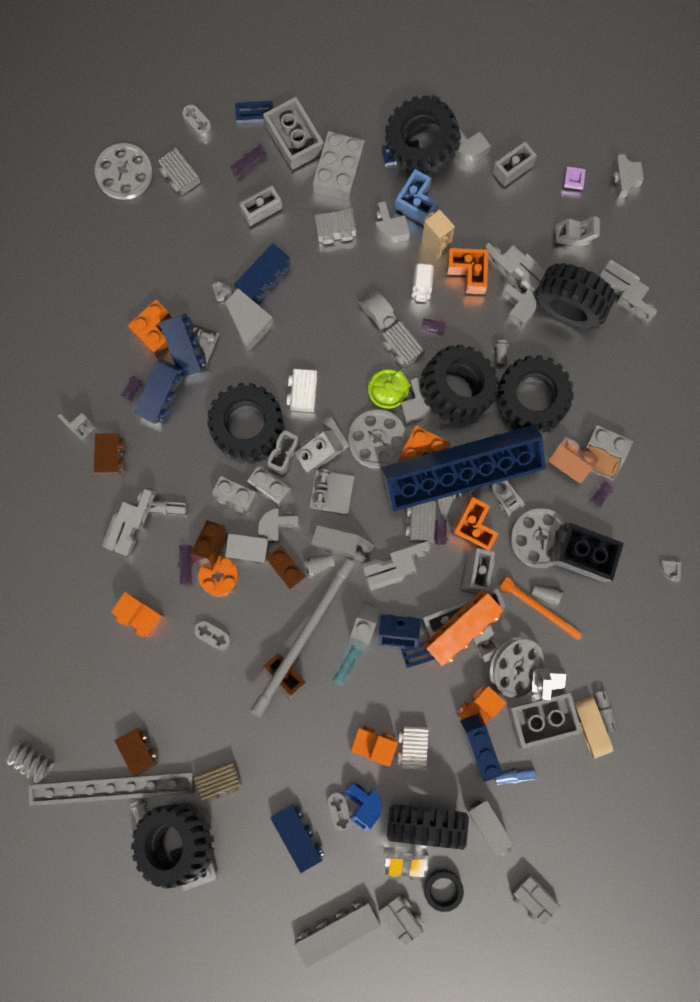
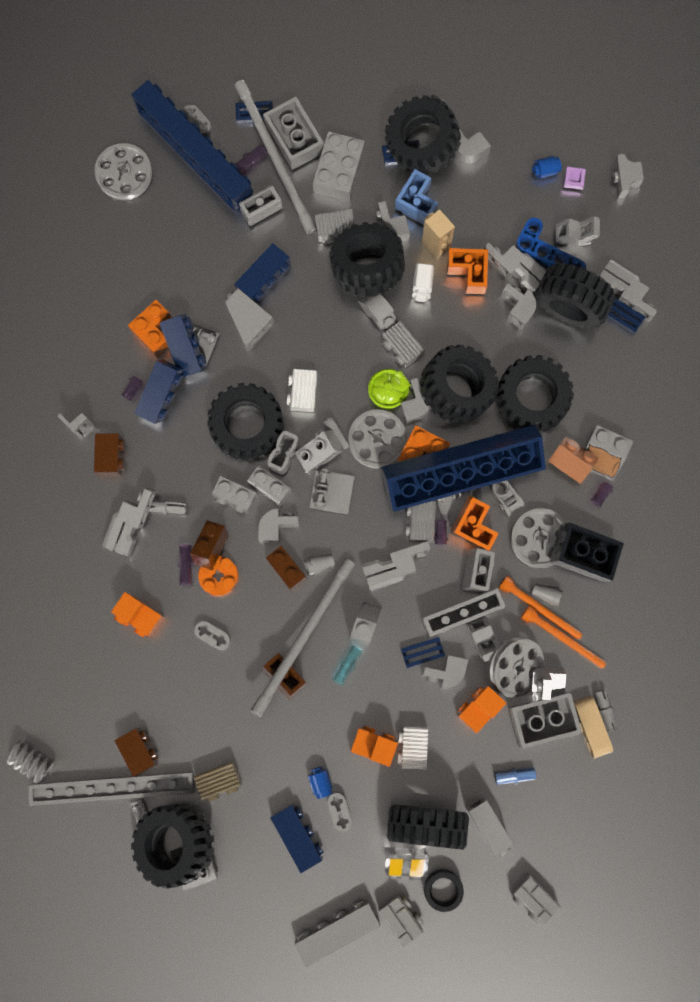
(178, 171): light grey brick -> none
(192, 145): none -> dark blue brick
(221, 290): light grey tile -> none
(246, 97): none -> light grey piece
(246, 548): light grey panel -> none
(320, 782): none -> blue brick
(342, 543): light grey slope -> none
(362, 241): none -> black tyre
(368, 807): blue brick -> none
(399, 632): dark blue brick -> none
(433, 325): clear purple pin -> none
(451, 676): none -> light grey brick
(463, 627): orange brick -> none
(481, 747): dark blue brick -> none
(501, 352): light grey pin -> none
(514, 163): light grey brick -> none
(530, 615): none -> orange piece
(536, 245): none -> blue beam
(546, 167): none -> blue brick
(630, 311): none -> dark blue tile
(671, 569): light grey tile -> none

